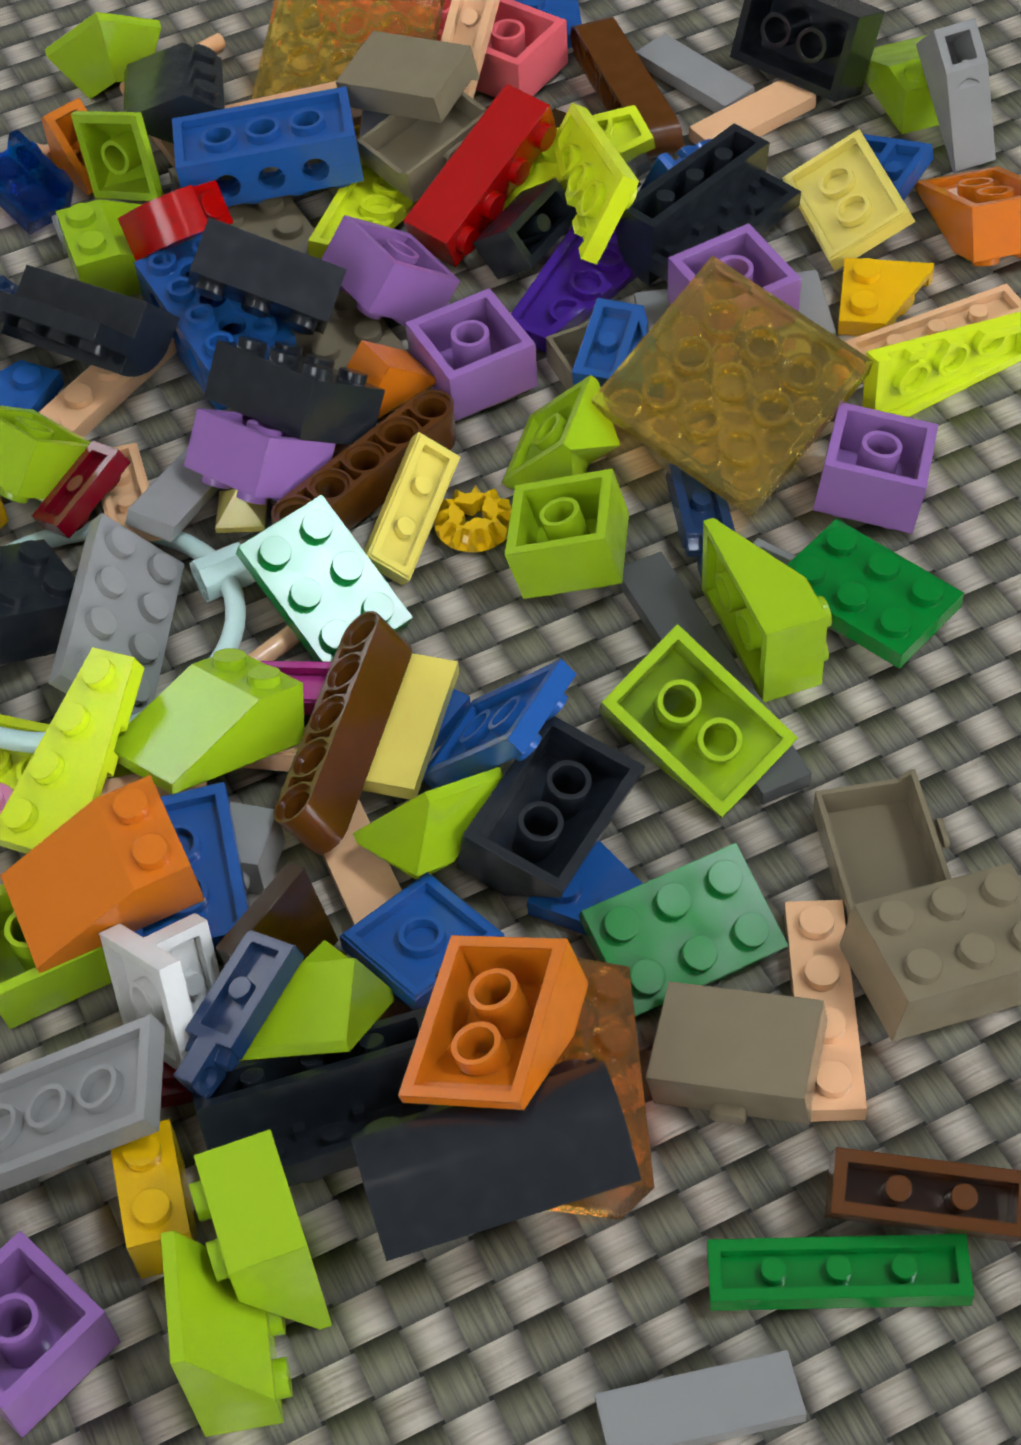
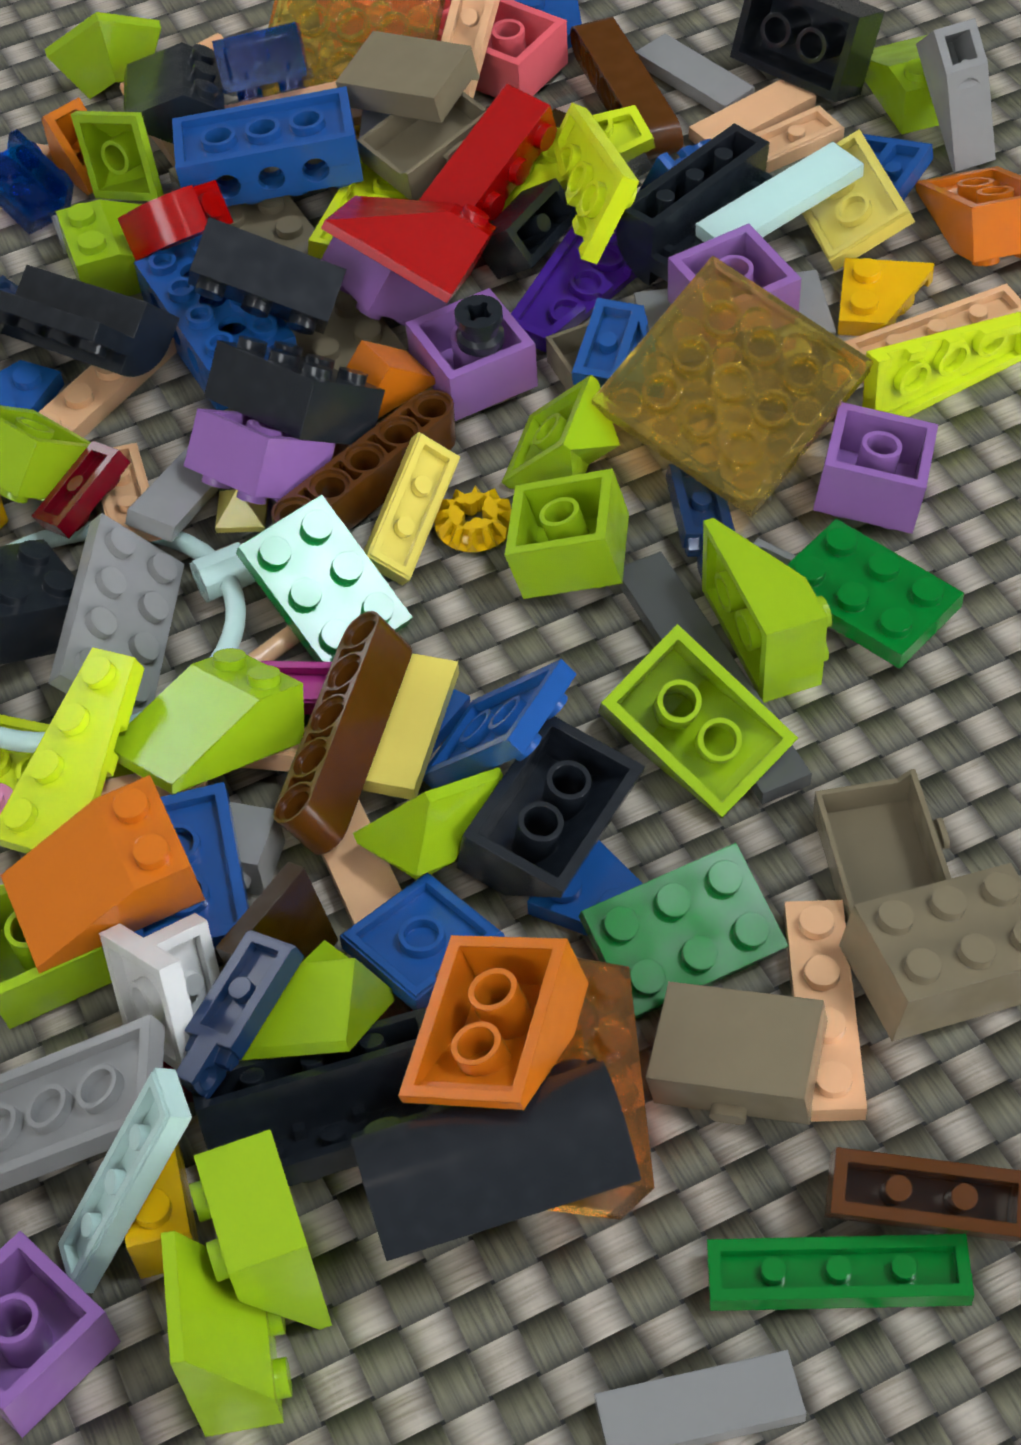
(125, 1178): none -> light aqua tile
(262, 61): none -> clear blue bracket
(417, 239): none -> red slope
(479, 325): none -> black wheel
(786, 194): none -> light aqua tile
(800, 137): none -> light nougat tile

